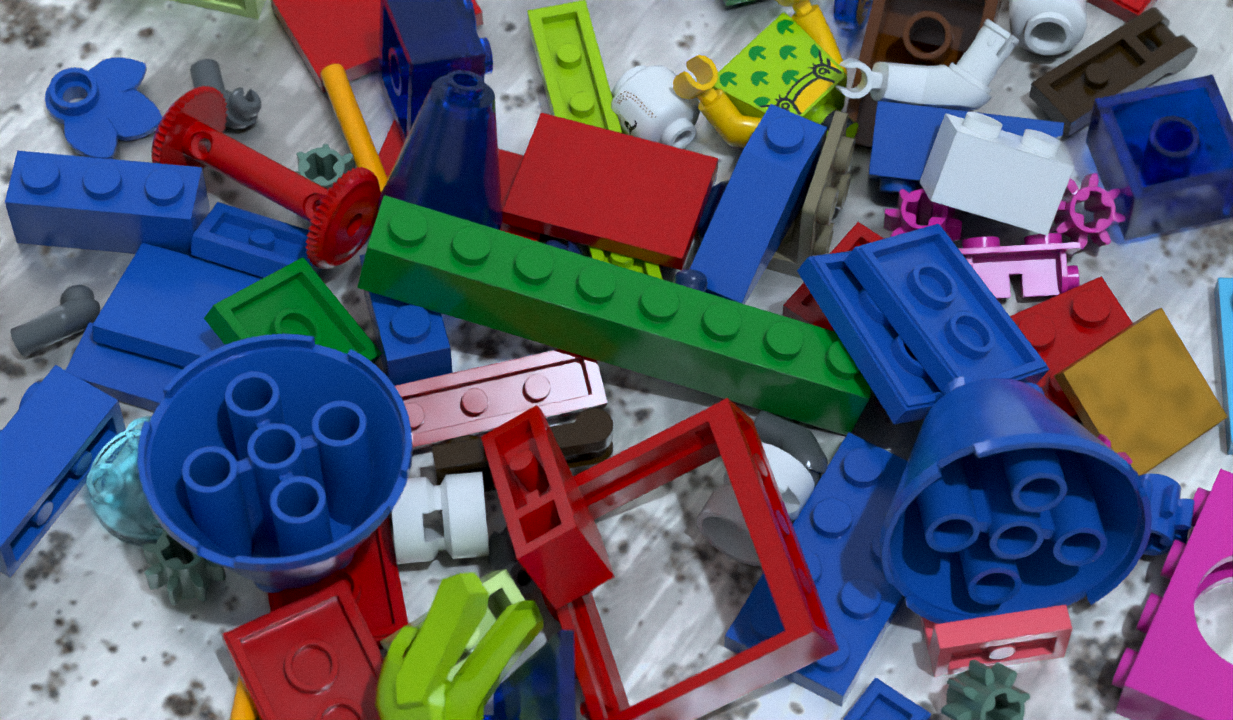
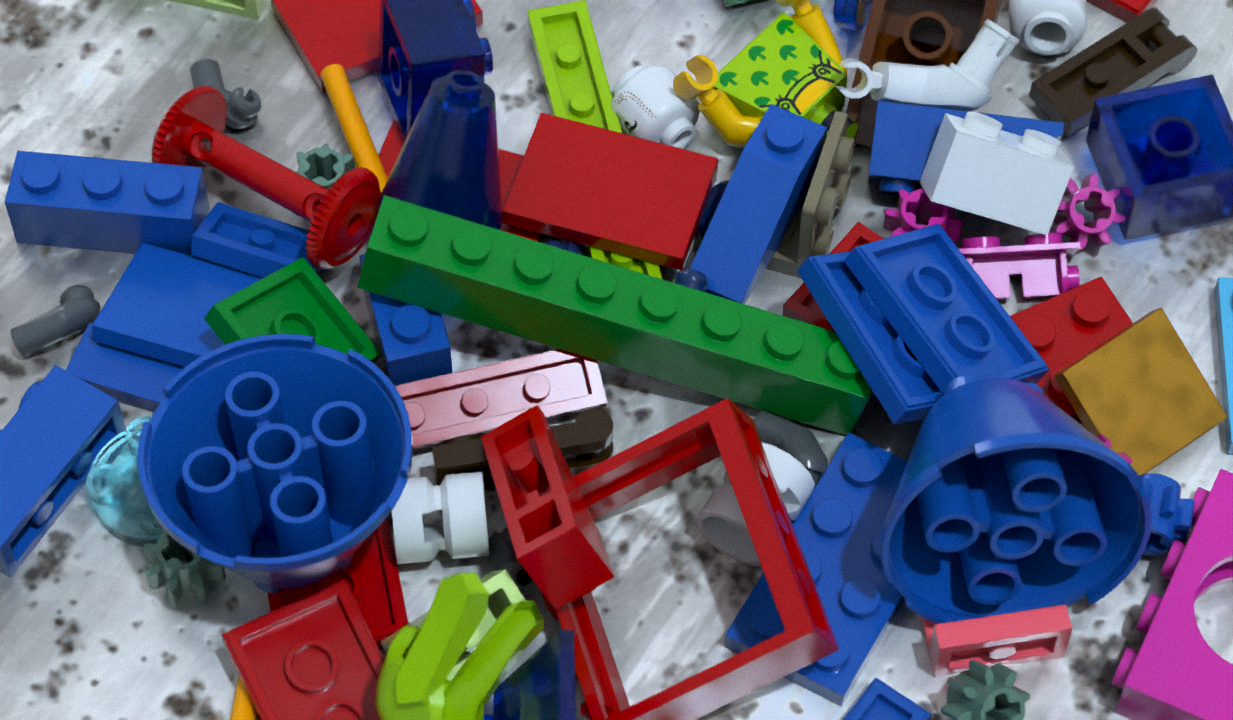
(109, 106): blue plate -> none

